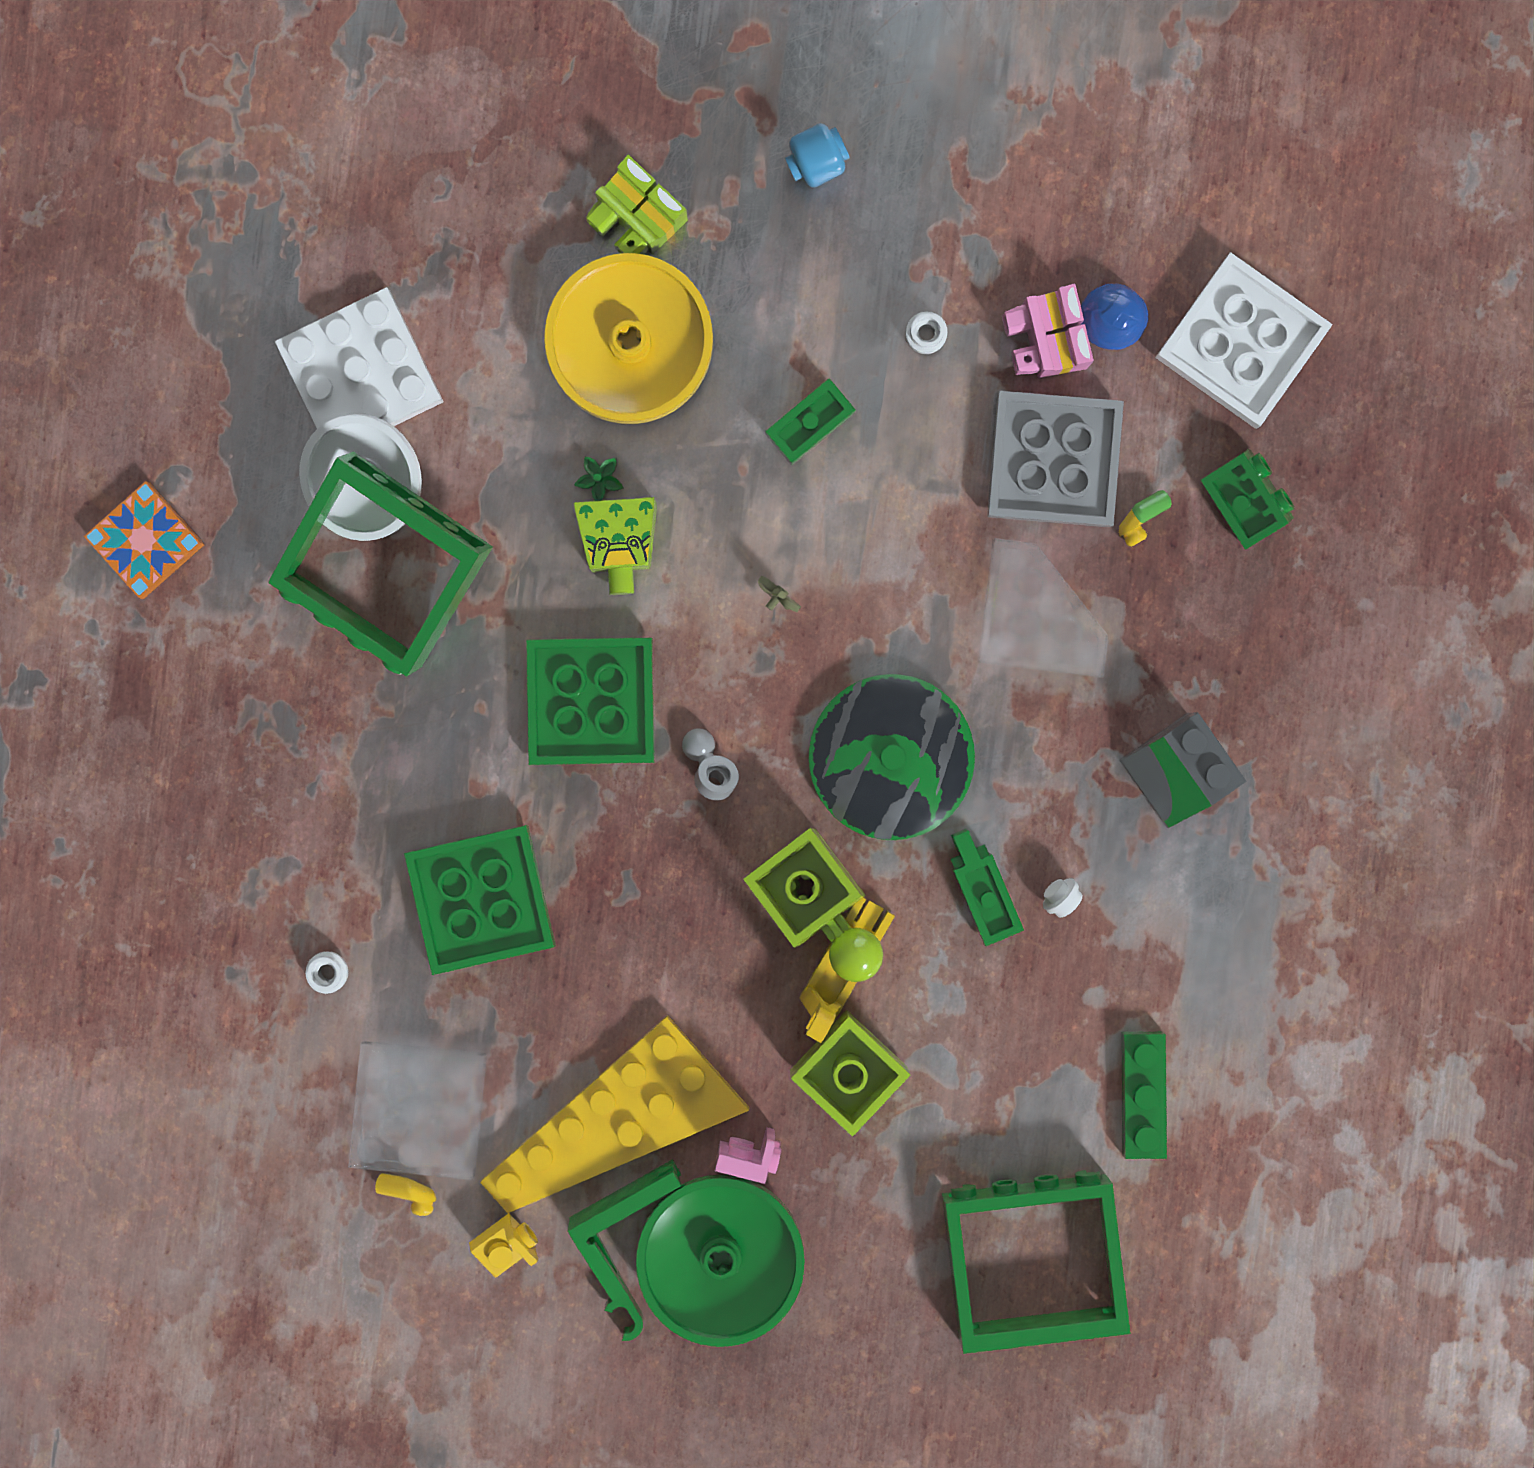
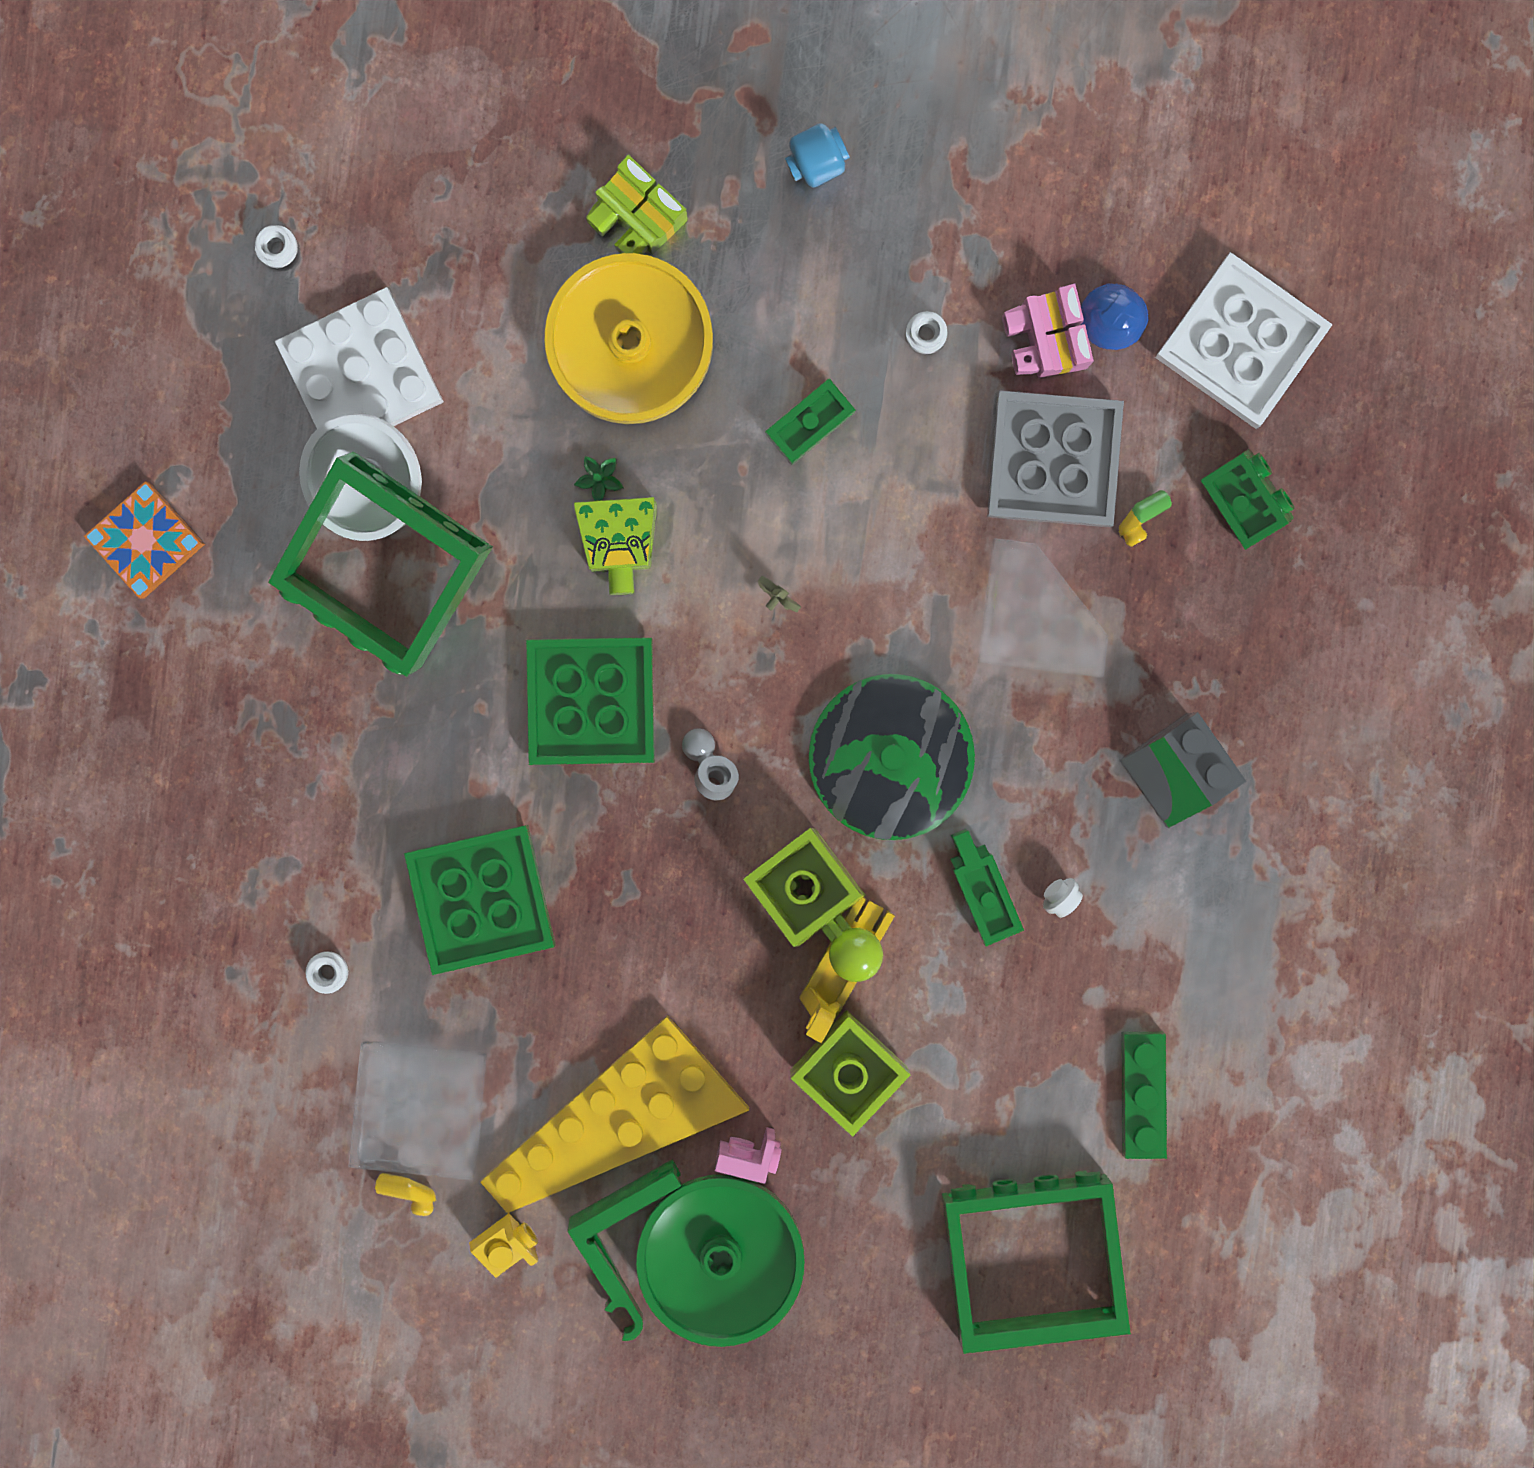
(271, 235): none -> white plate

